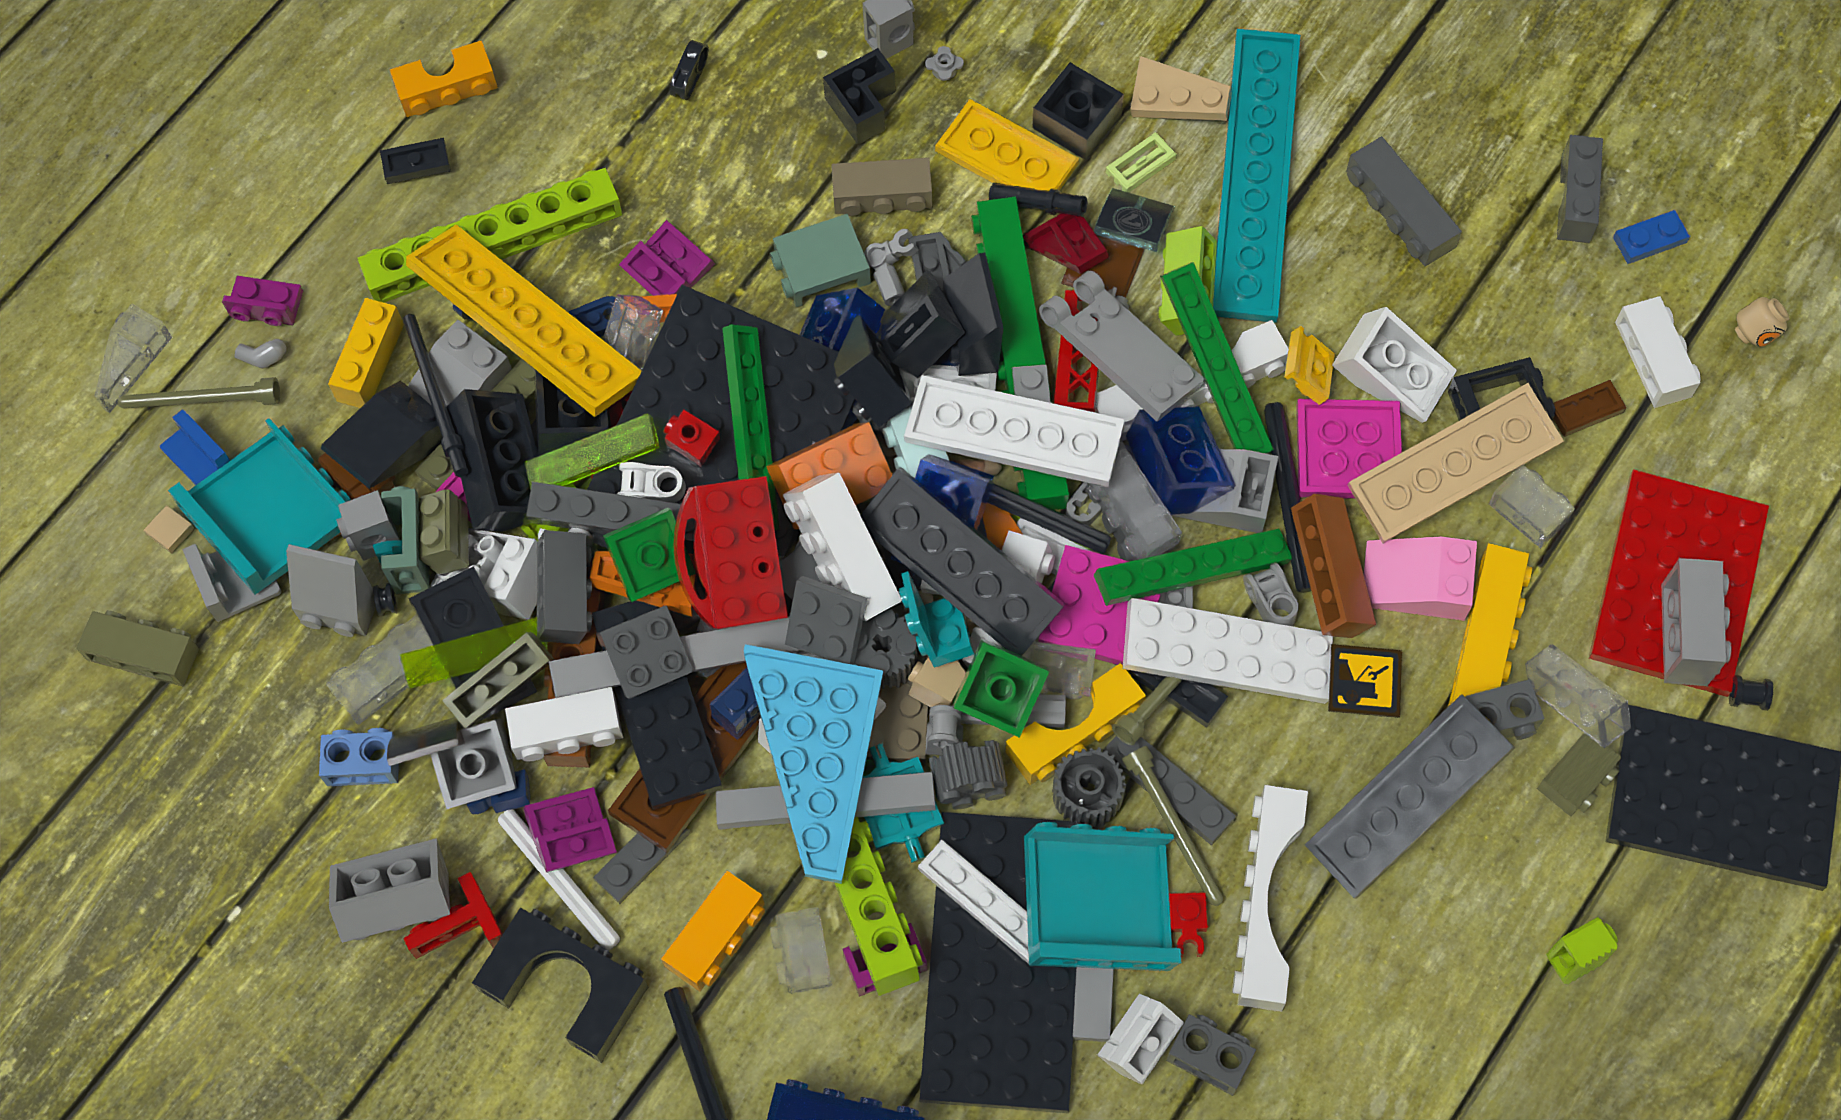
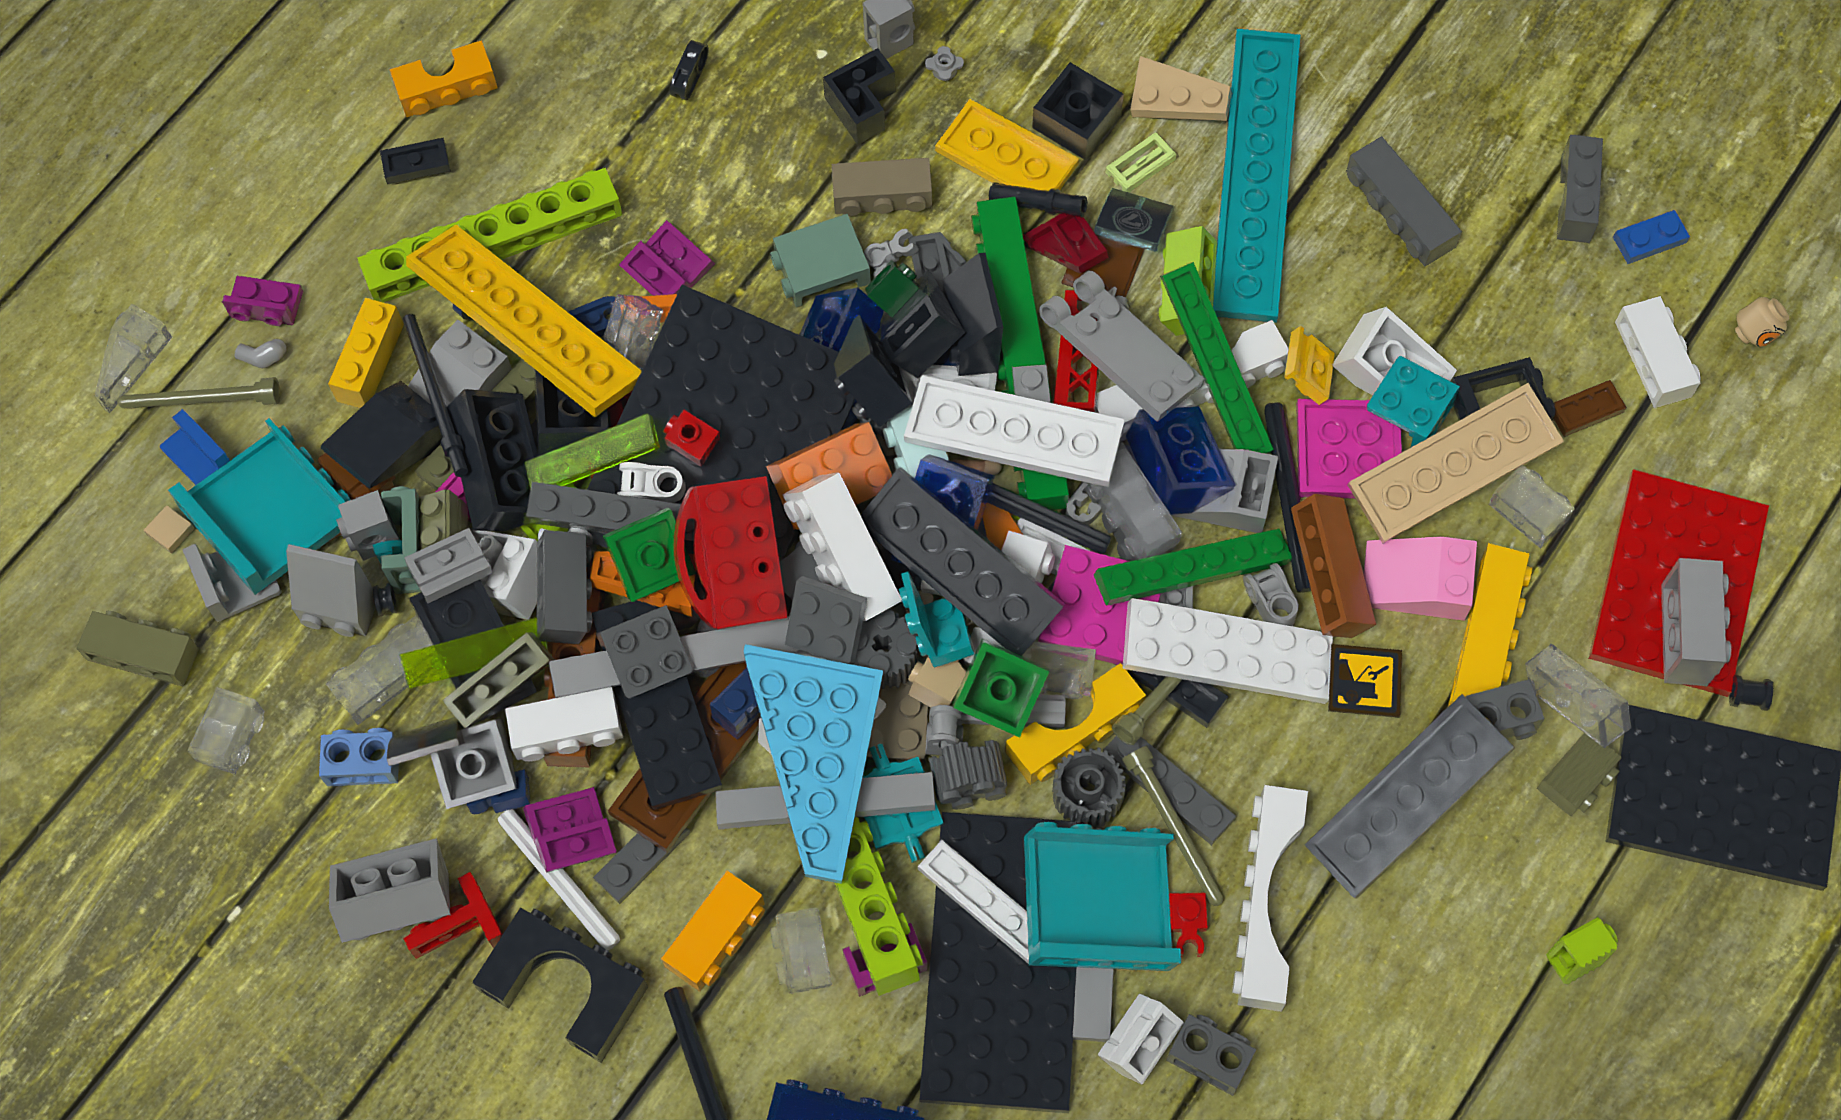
(227, 731): none -> clear brick
(448, 565): none -> light grey plate
(749, 407): green plate -> none
(892, 287): none -> dark green brick
(1413, 399): none -> teal bracket

